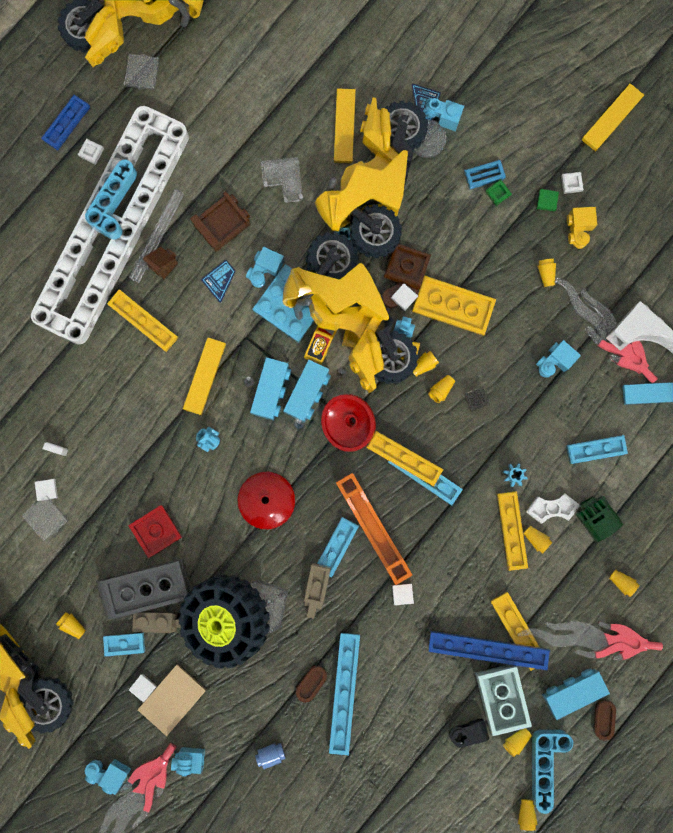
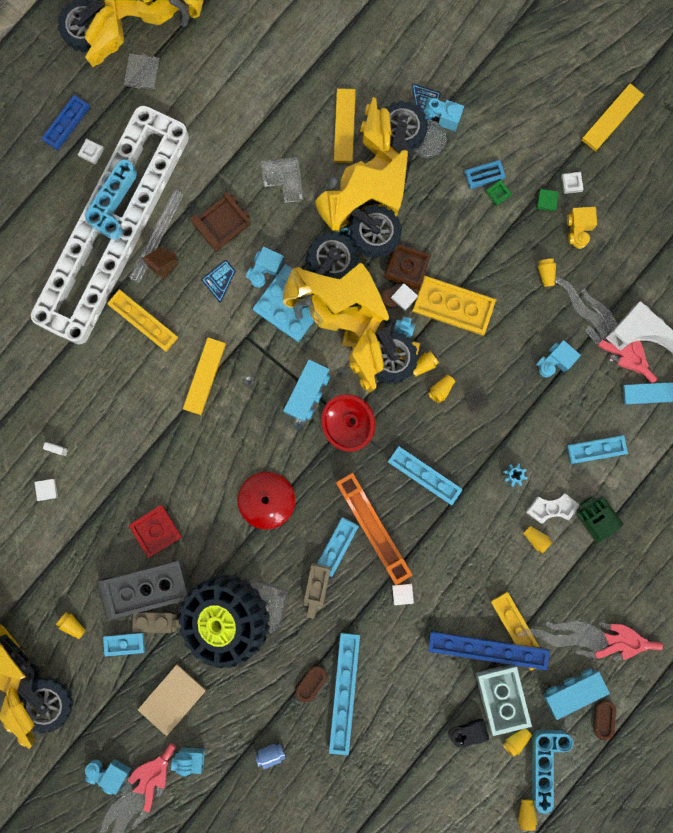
(45, 518): clear piece -> none
(142, 687): white tile -> none
(208, 439): medium azure gear -> none
(270, 389): medium azure brick -> none
(319, 345): slope -> none
(404, 458): yellow tile -> none
(512, 531): yellow tile -> none
(624, 583): yellow cone -> none

